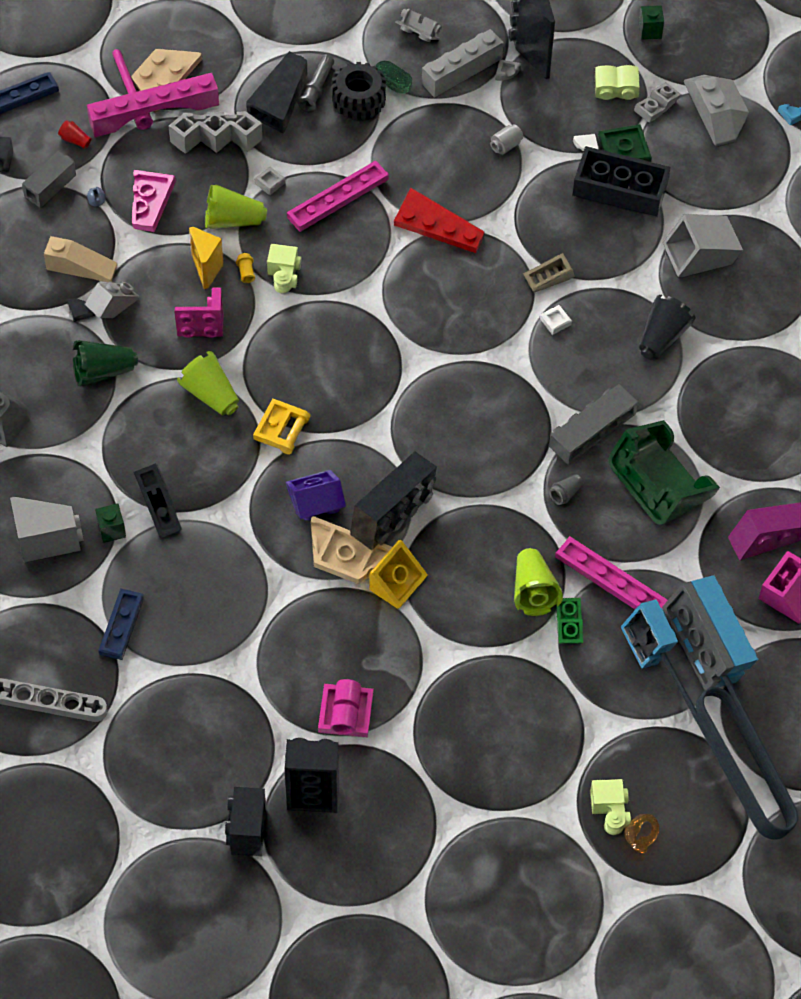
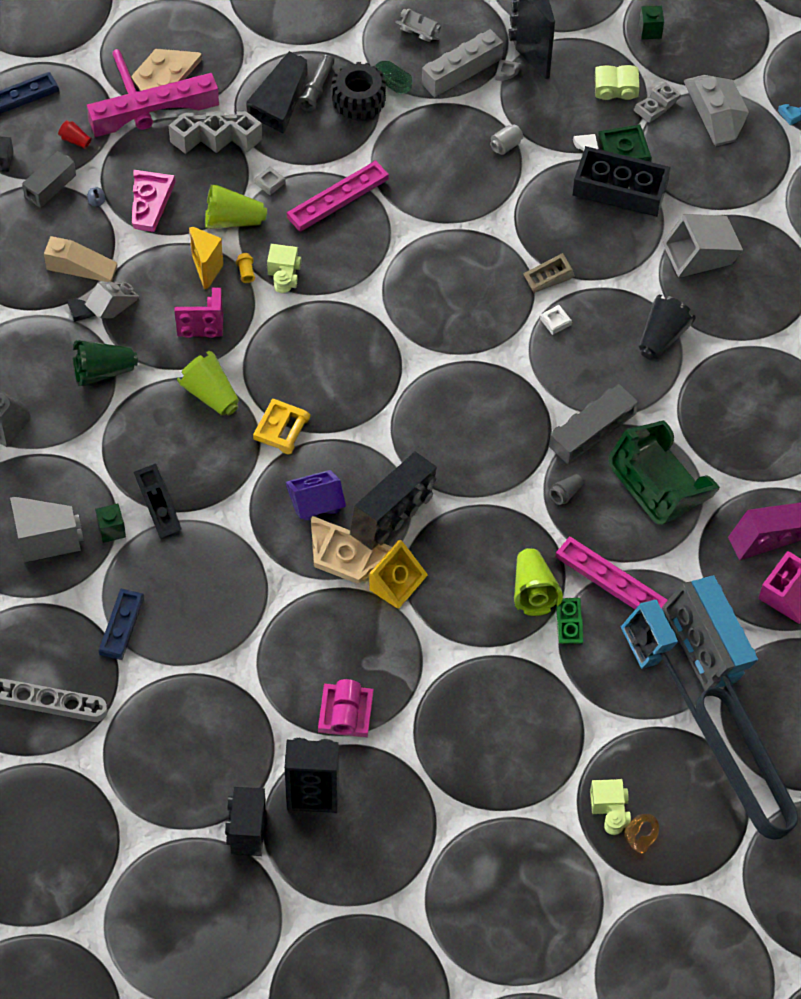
(436, 222): red wing -> none

